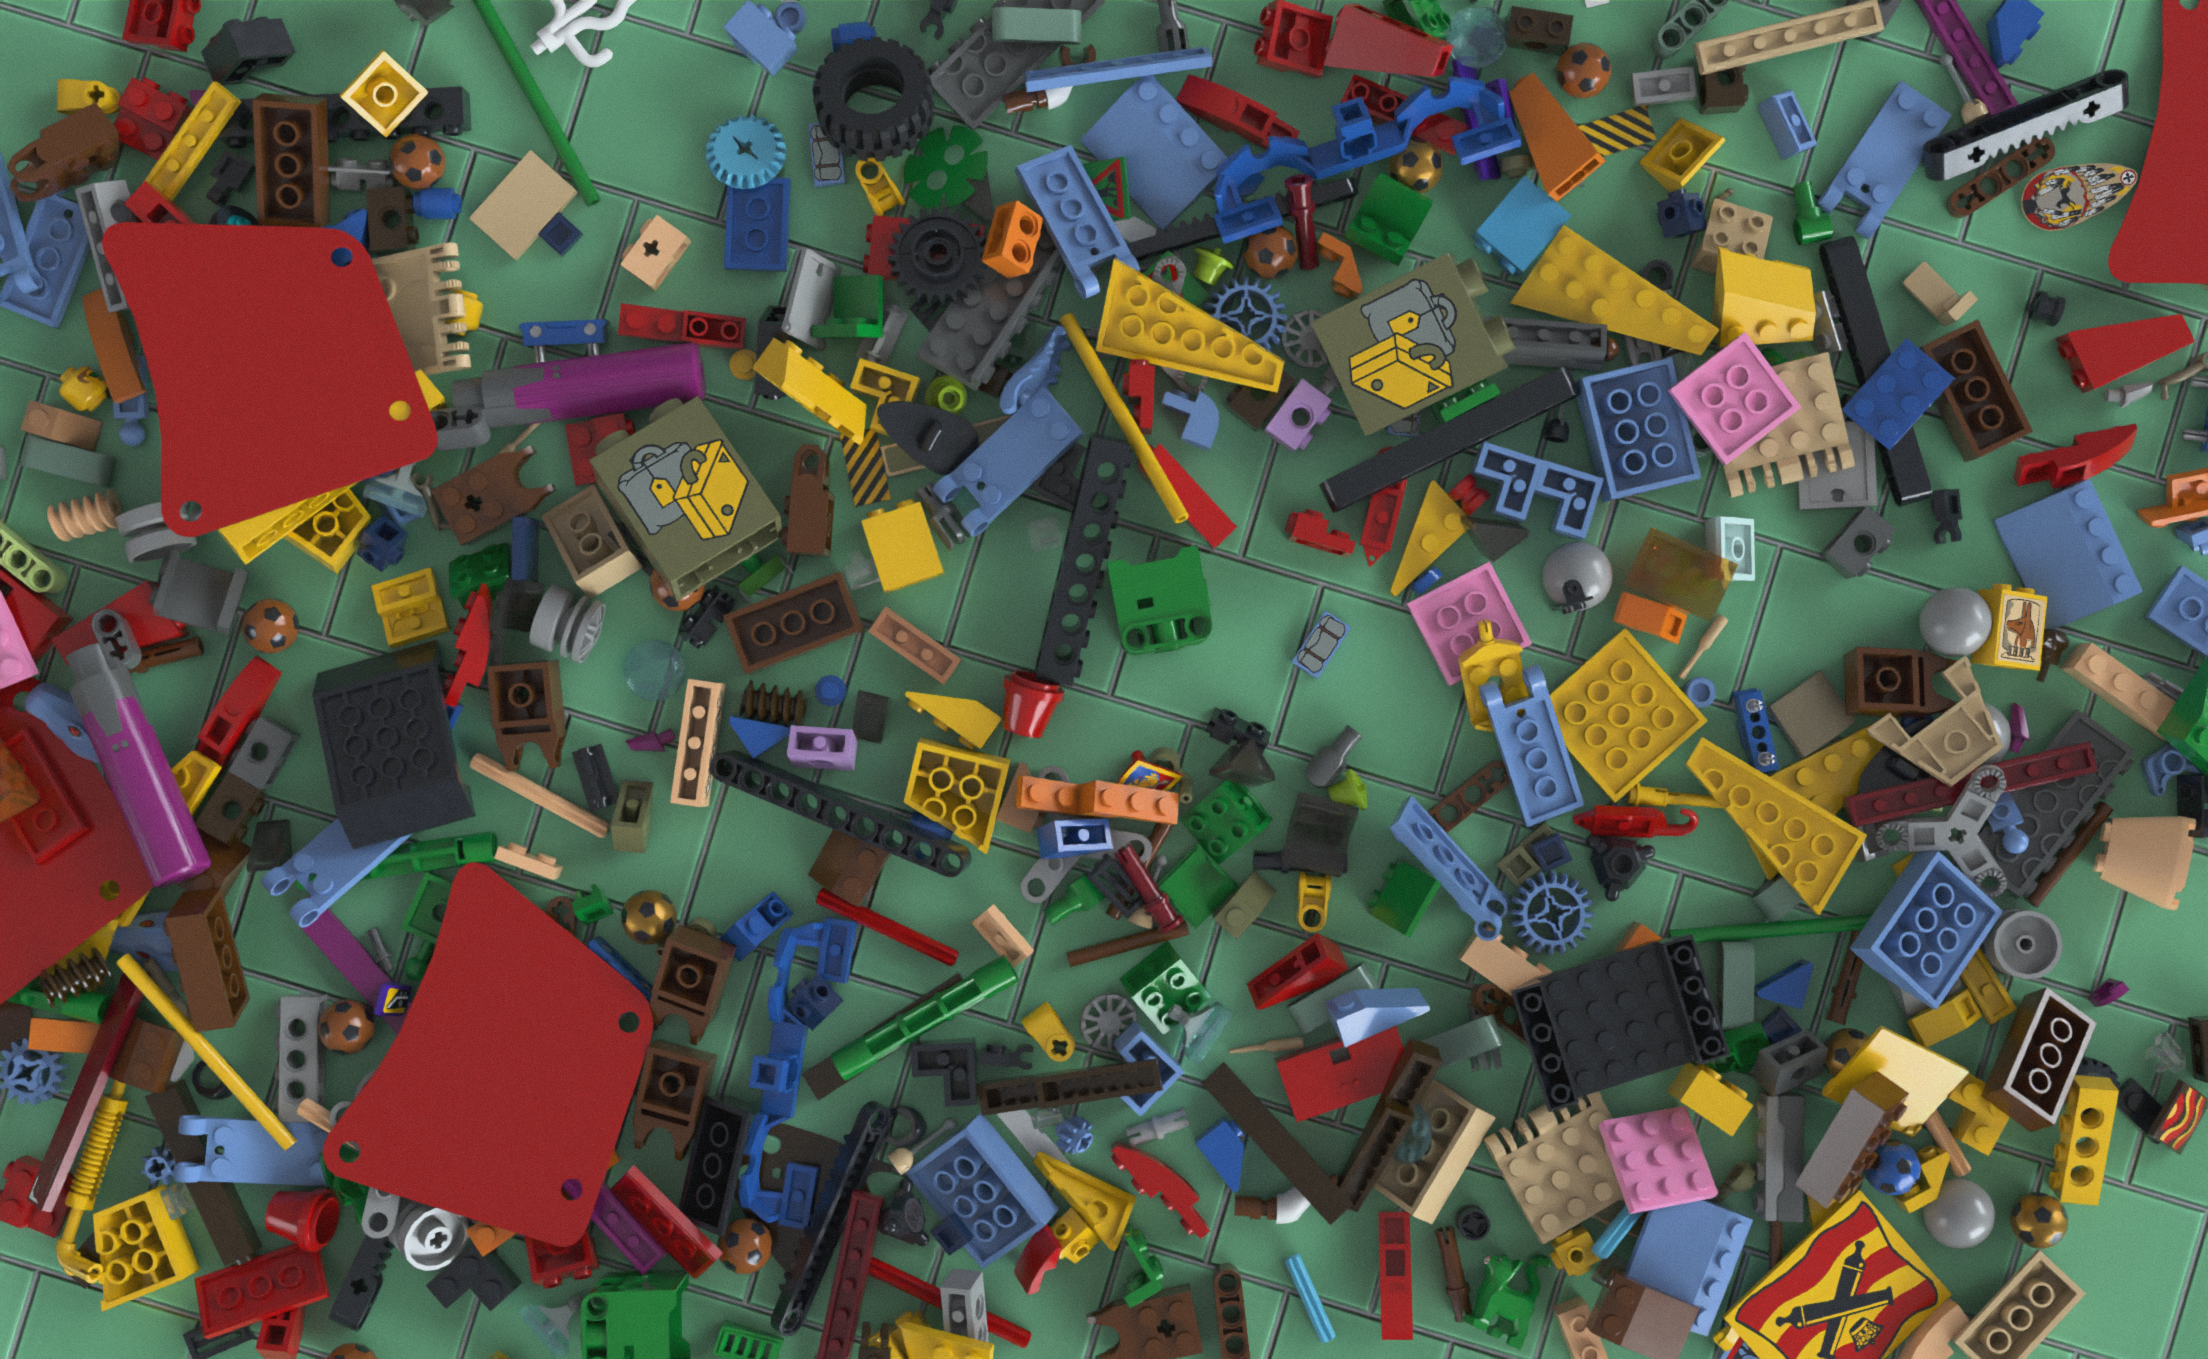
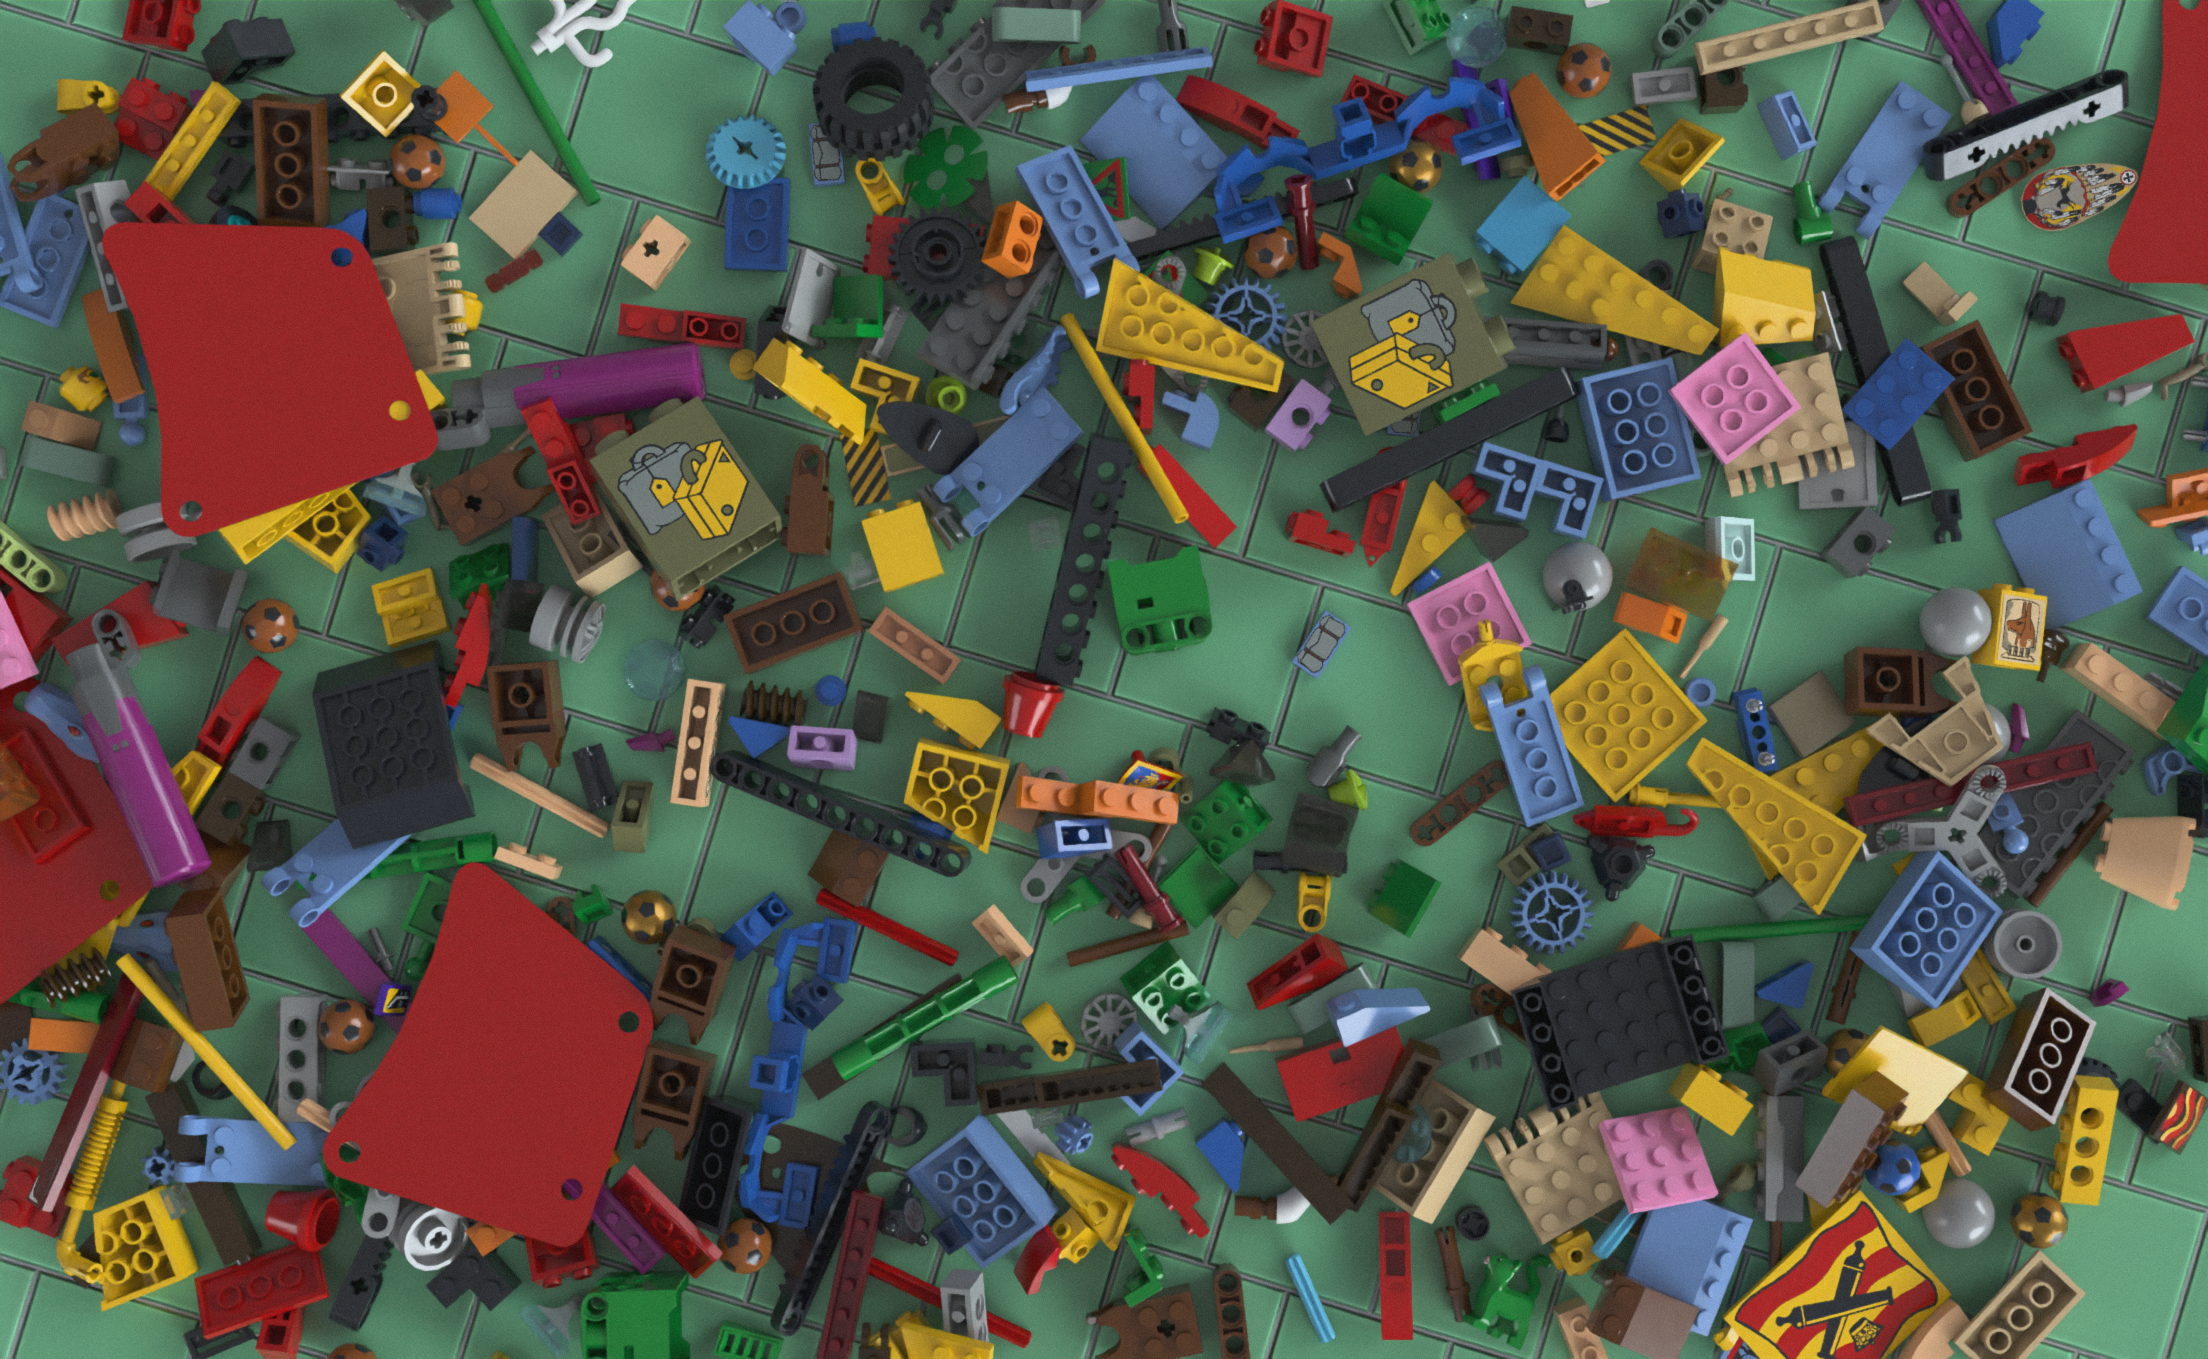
(168, 654): reddish brown pin -> none
(433, 111): none -> black bush
(465, 110): none -> orange piece
(513, 271): none -> clear red axle
(563, 460): none -> red slope
(564, 332): blue piece -> none
(760, 573): bright green piece -> none
(904, 1158): hinge -> none
(1382, 44): red slope -> none
(1450, 866): medium blue hinge -> none

